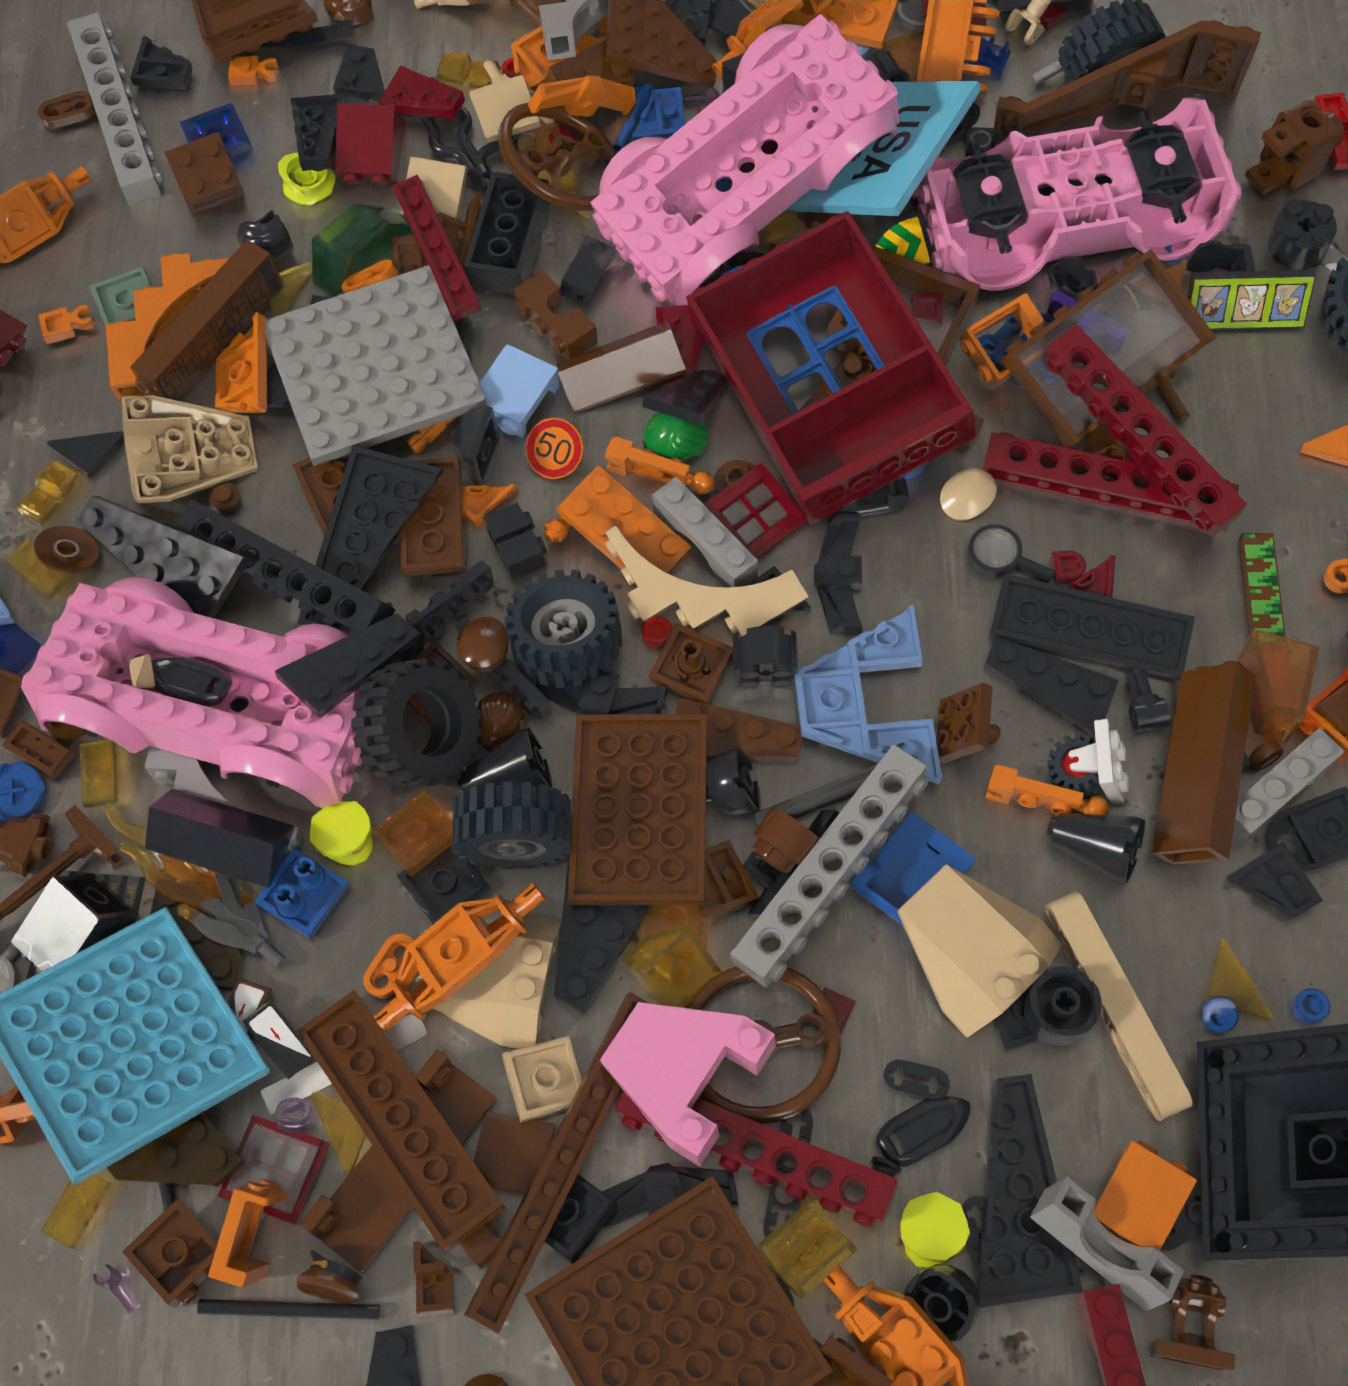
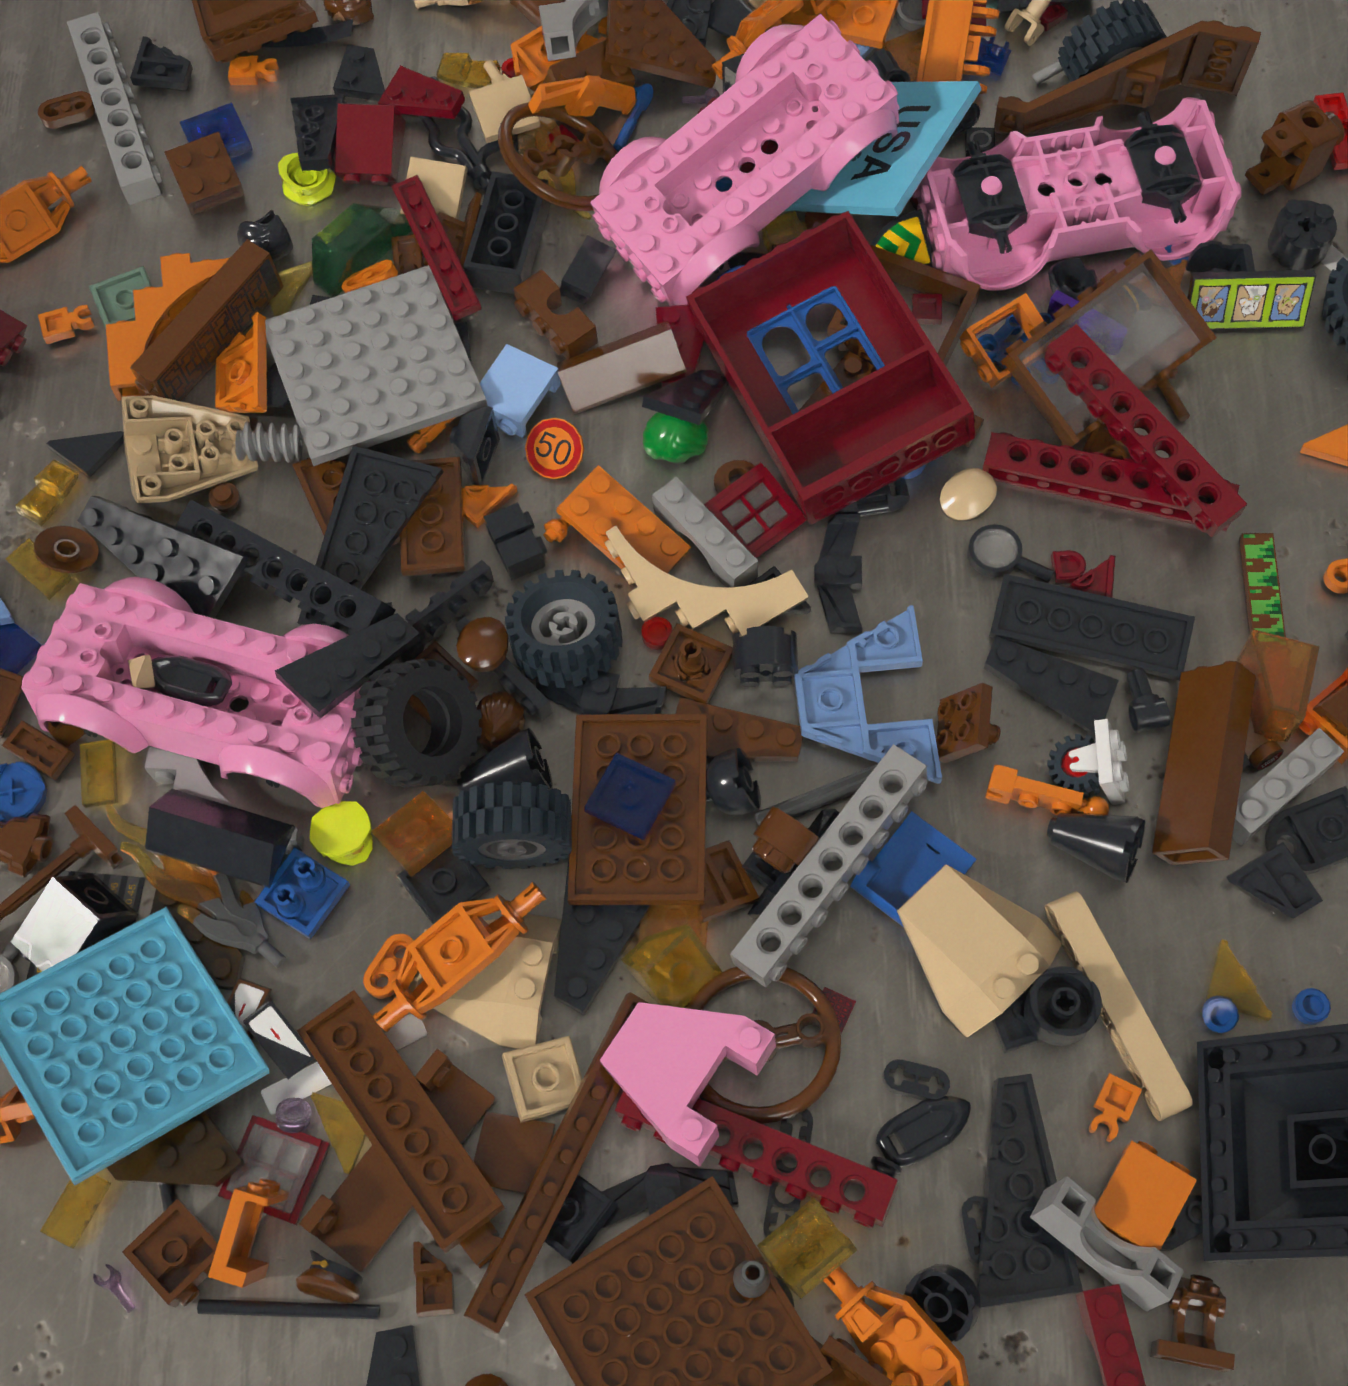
(269, 443): none -> light grey piece
(630, 796): none -> clear blue plate
(648, 464): orange plate -> none
(662, 115): blue wing -> none
(748, 1287): none -> dark grey cone
(933, 1229): neon yellow hat -> none
(1116, 1102): none -> orange plate

